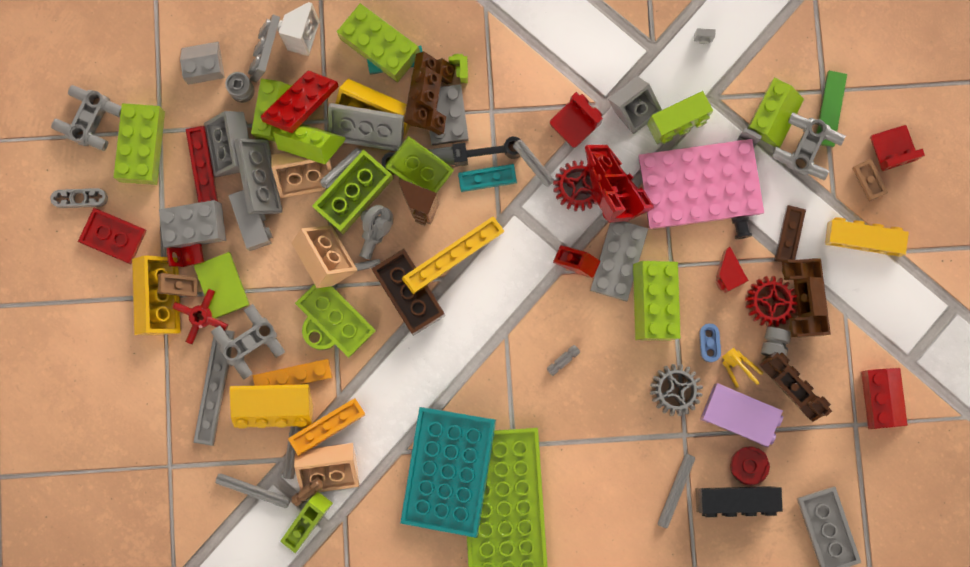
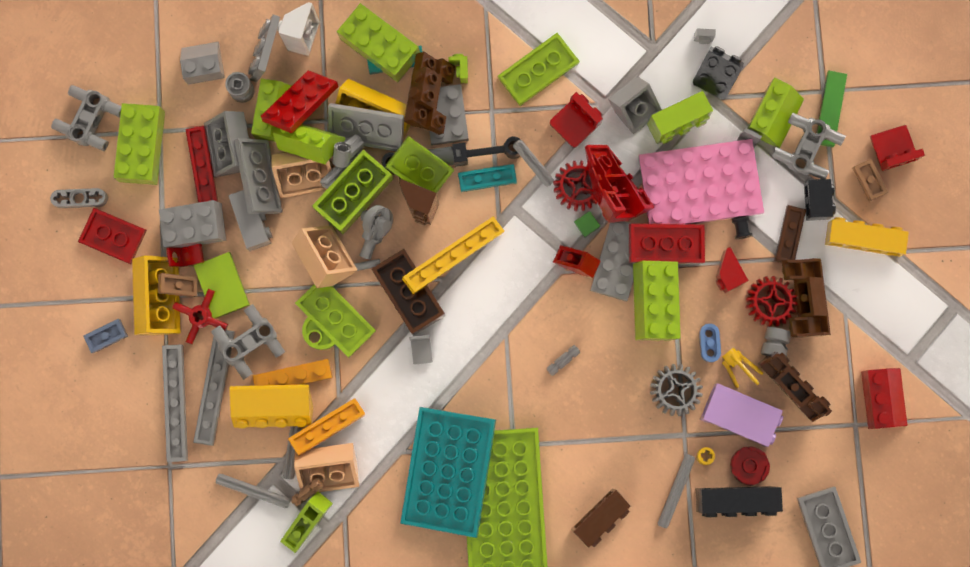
(105, 336): none -> sand blue plate
(174, 403): none -> light grey plate
(346, 150): none -> light grey piece
(421, 349): none -> light grey bracket
(538, 69): none -> lime tile
(587, 224): none -> bright green tile
(601, 518): none -> reddish brown slope
(667, 243): none -> red plate
(702, 451): none -> yellow bush
(718, 72): none -> black bracket
(819, 200): none -> black brick

